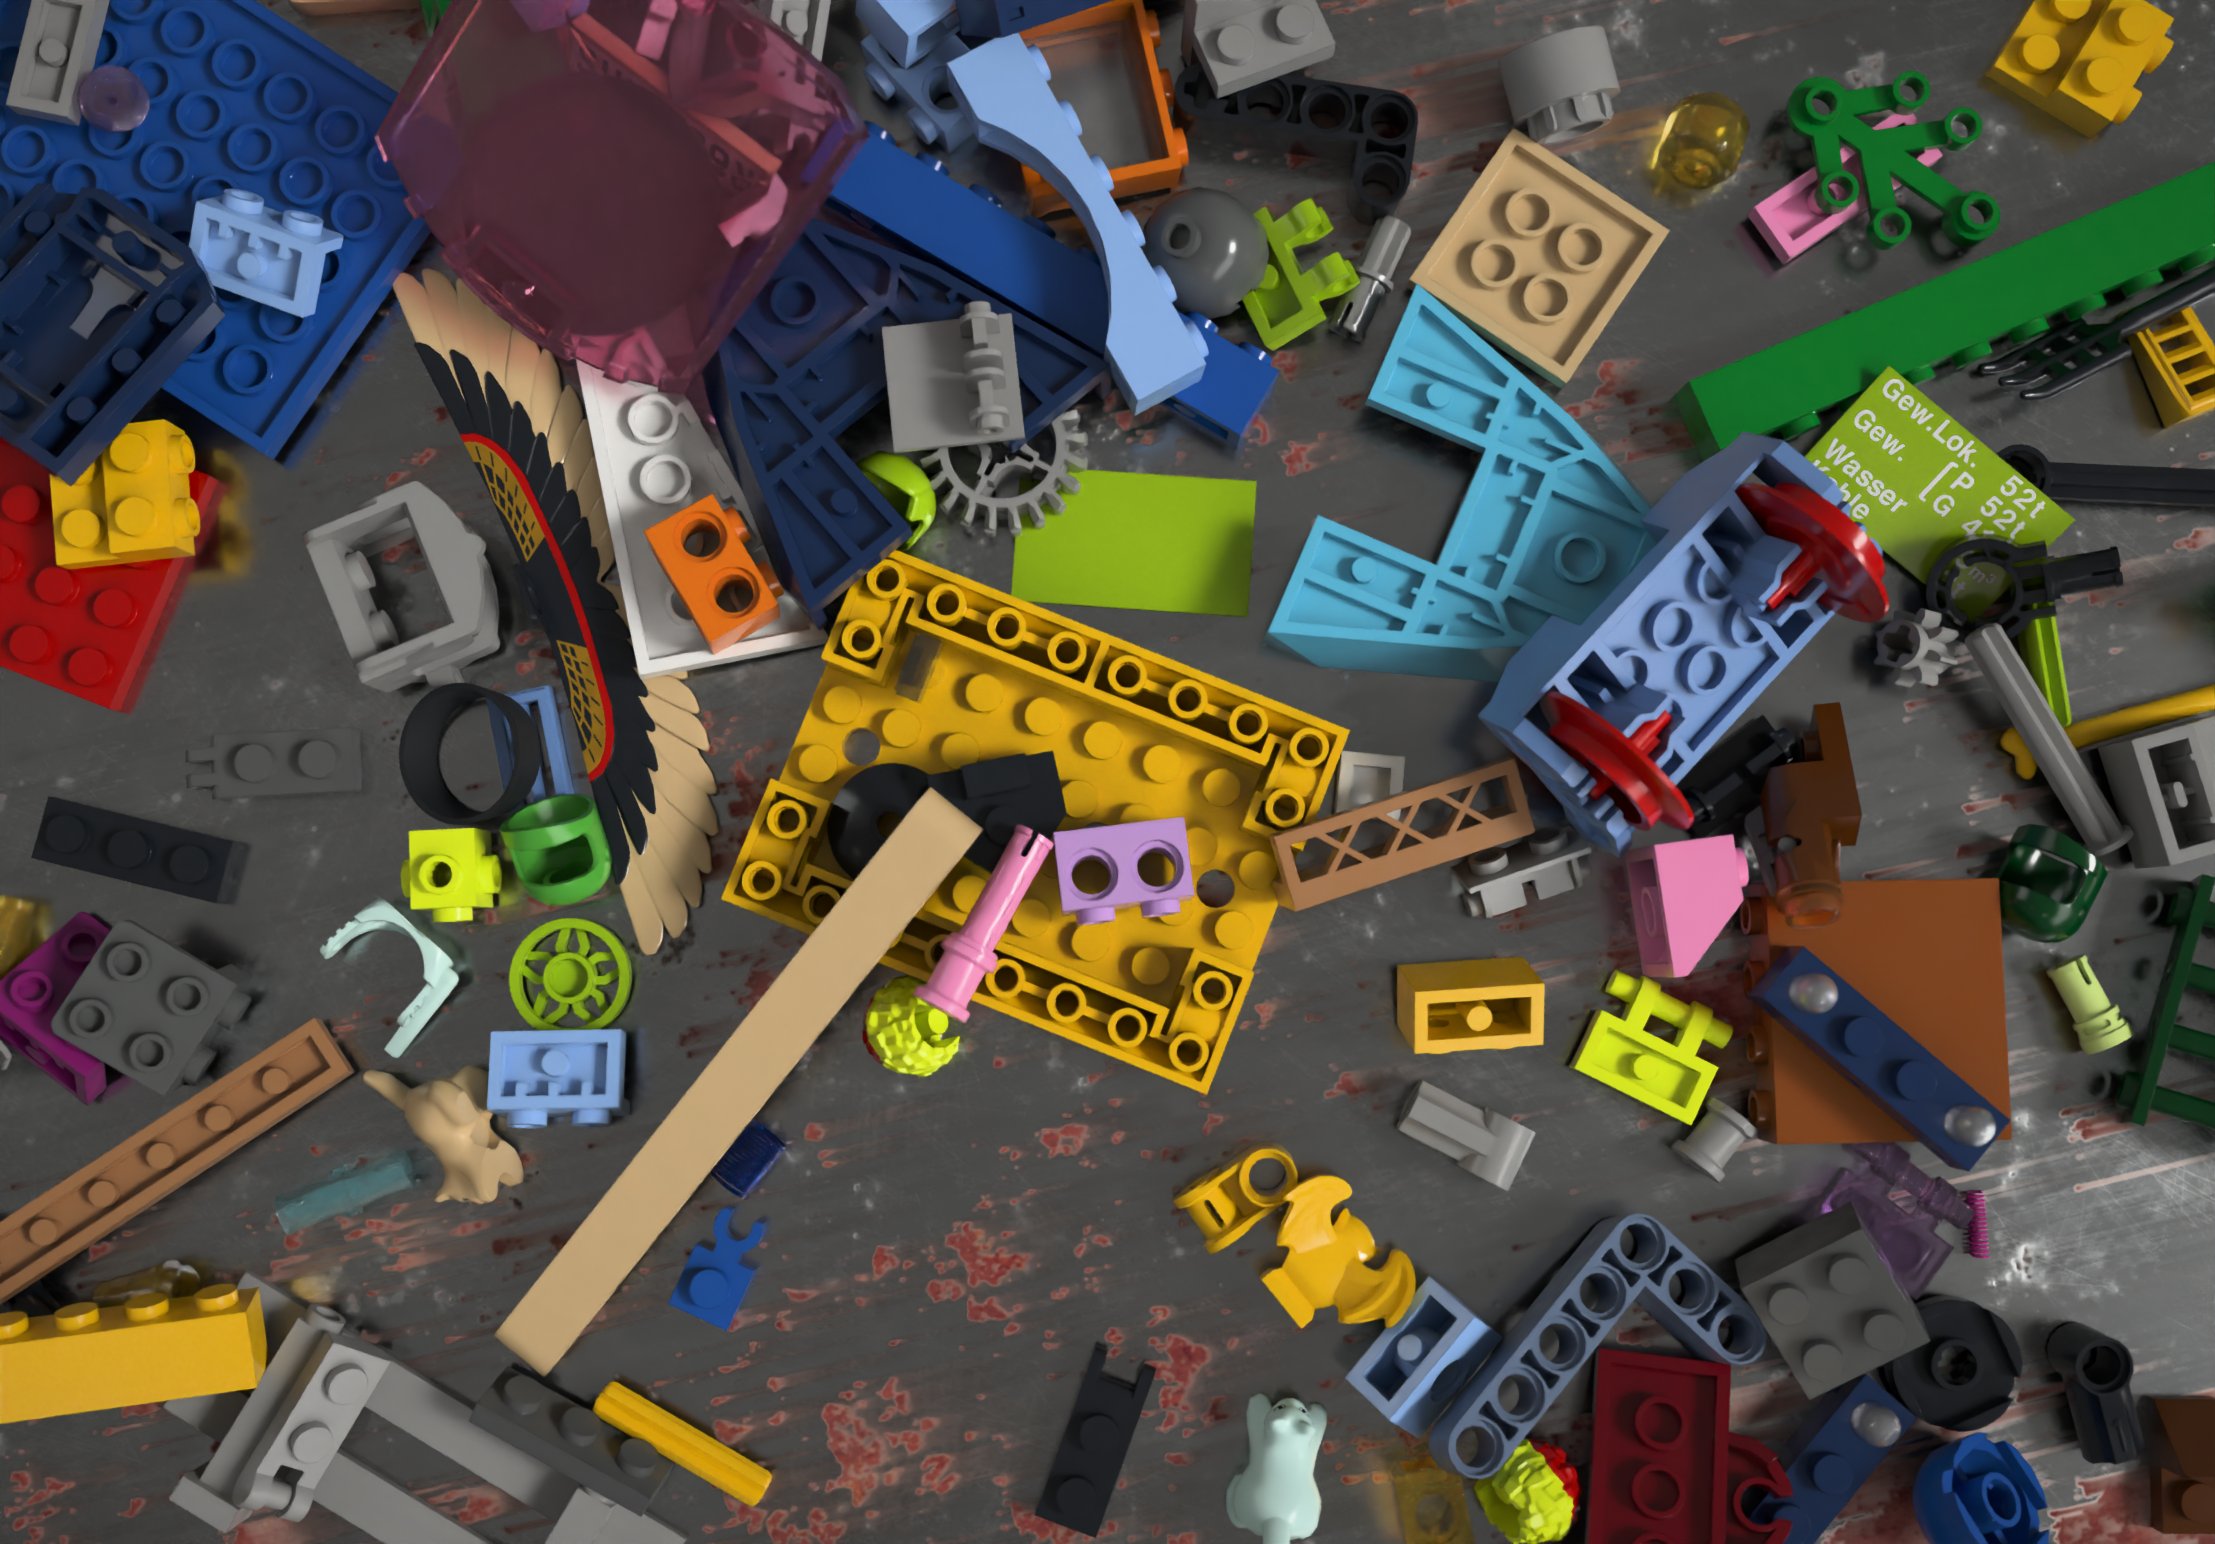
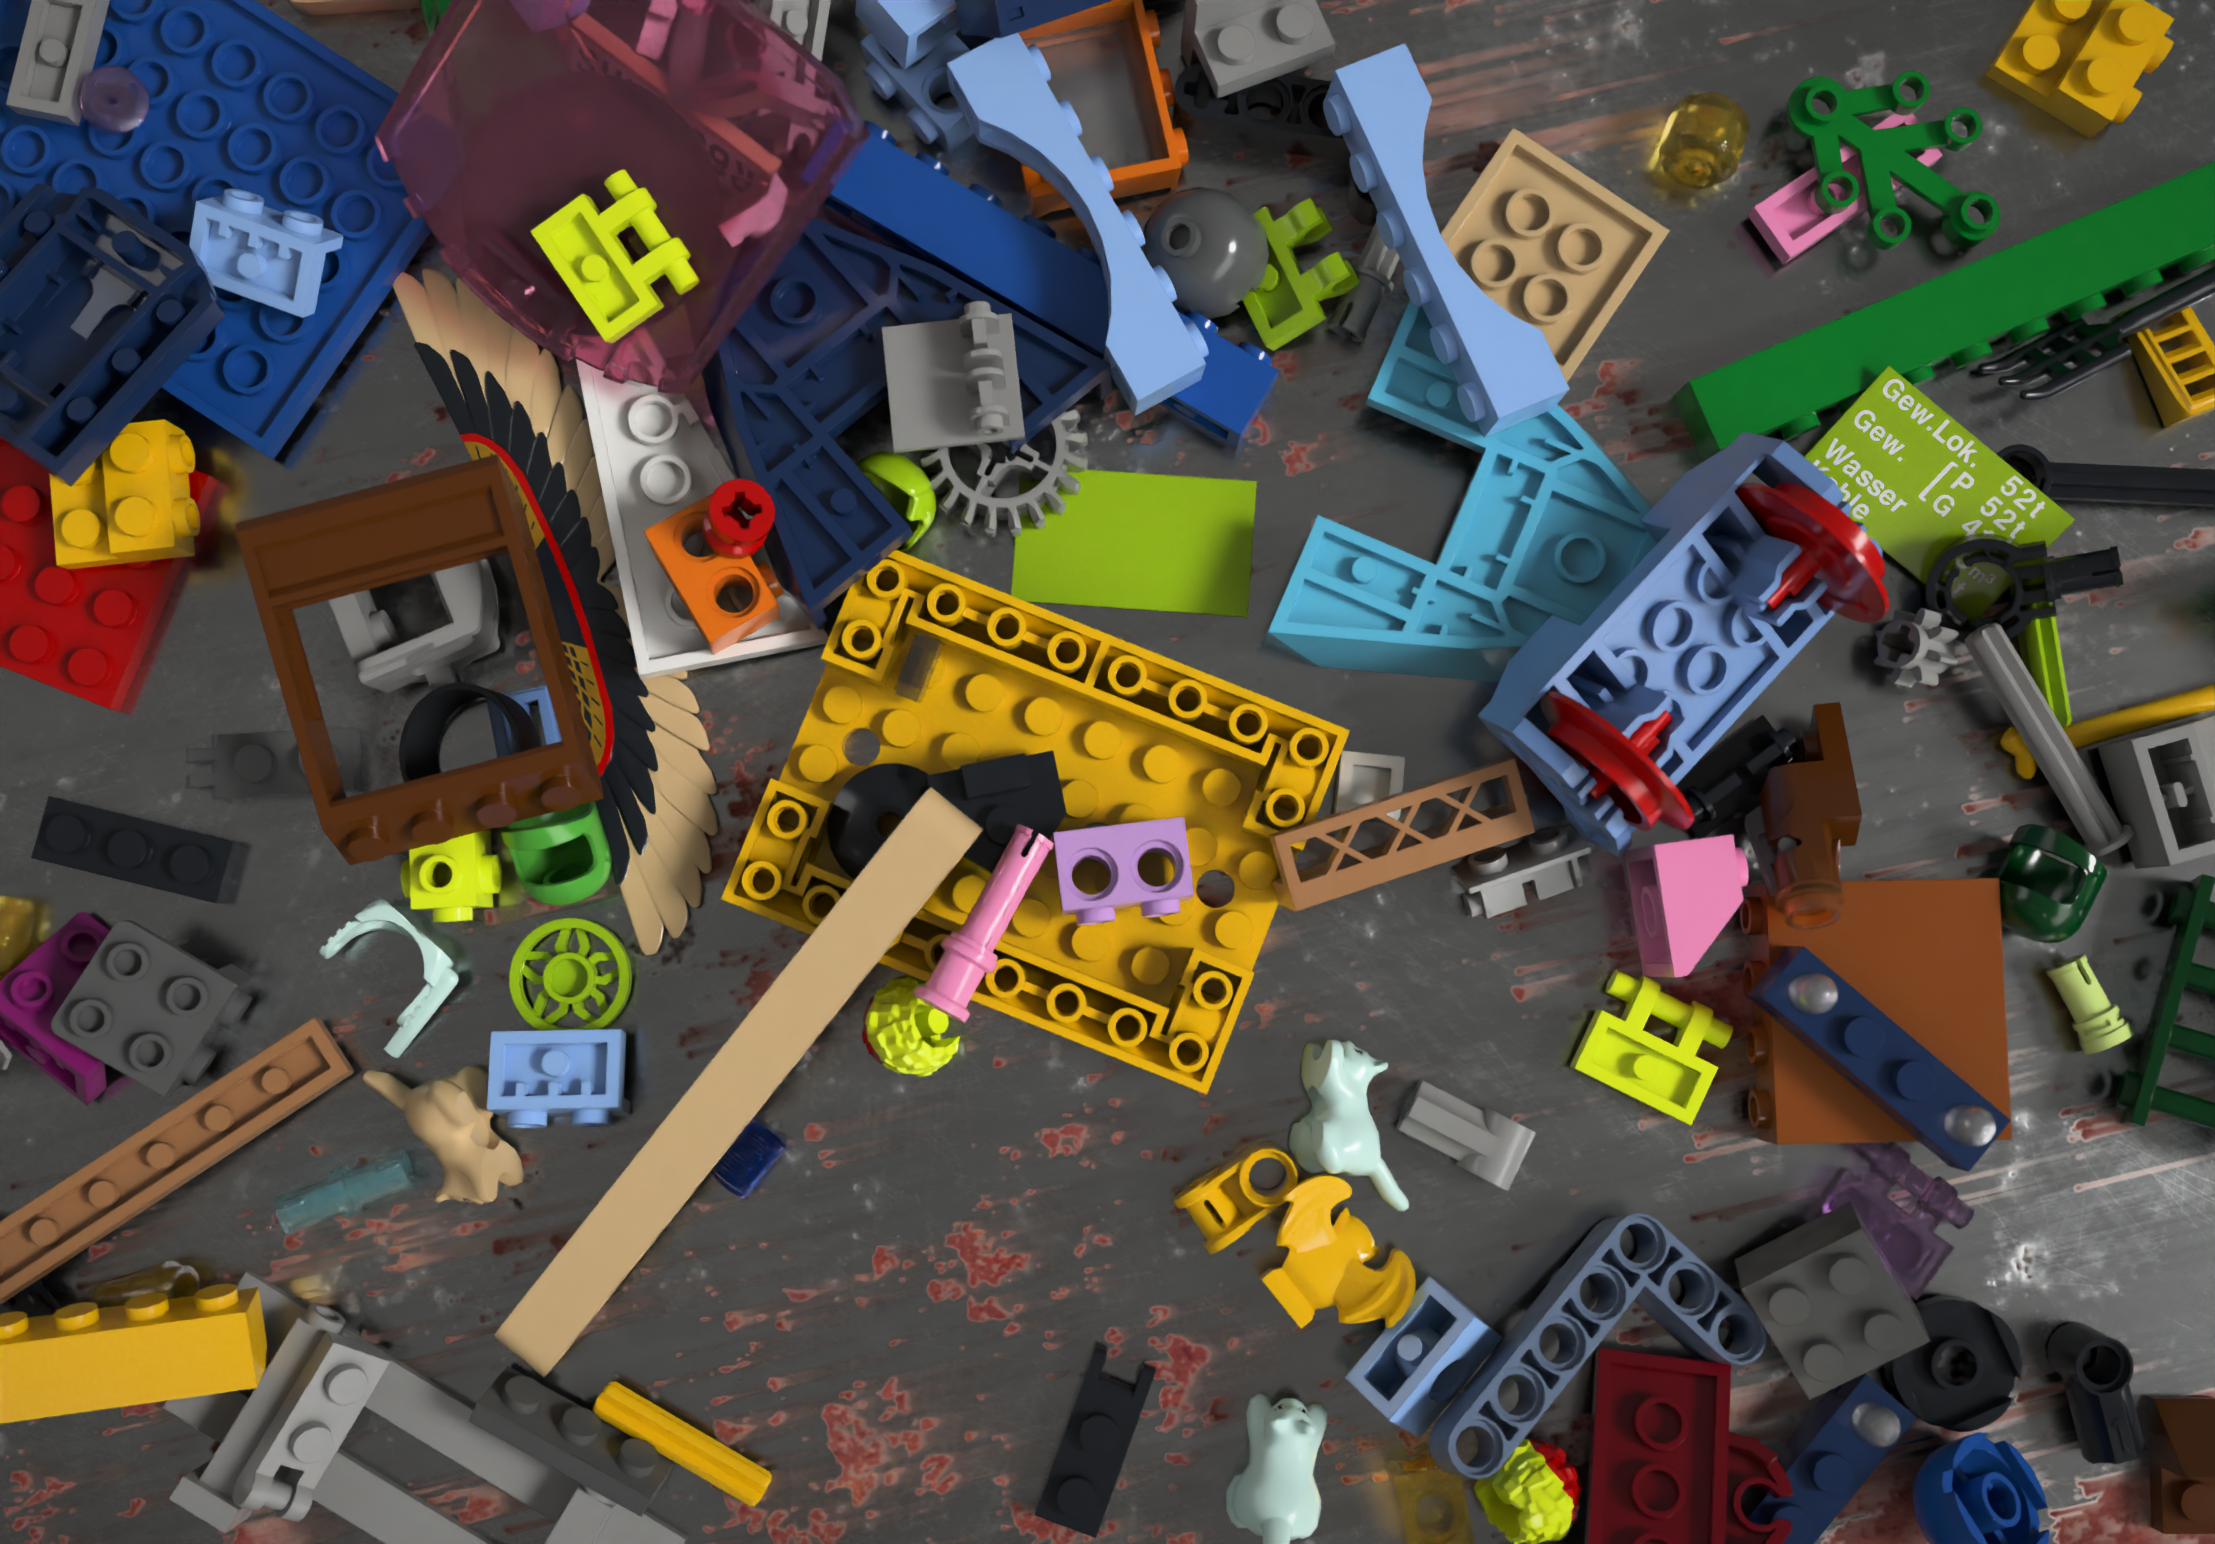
(381, 540): none -> reddish brown window
(599, 268): none -> neon yellow plate
(716, 1276): blue plate -> none
(735, 534): none -> red wheel
(1339, 1129): none -> light aqua animal
(1470, 1005): yellow brick -> none
(1497, 358): none -> light blue arch
(1561, 84): light grey piece -> none
(1715, 1139): light grey bush -> none
(1974, 1230): dark pink leg -> none

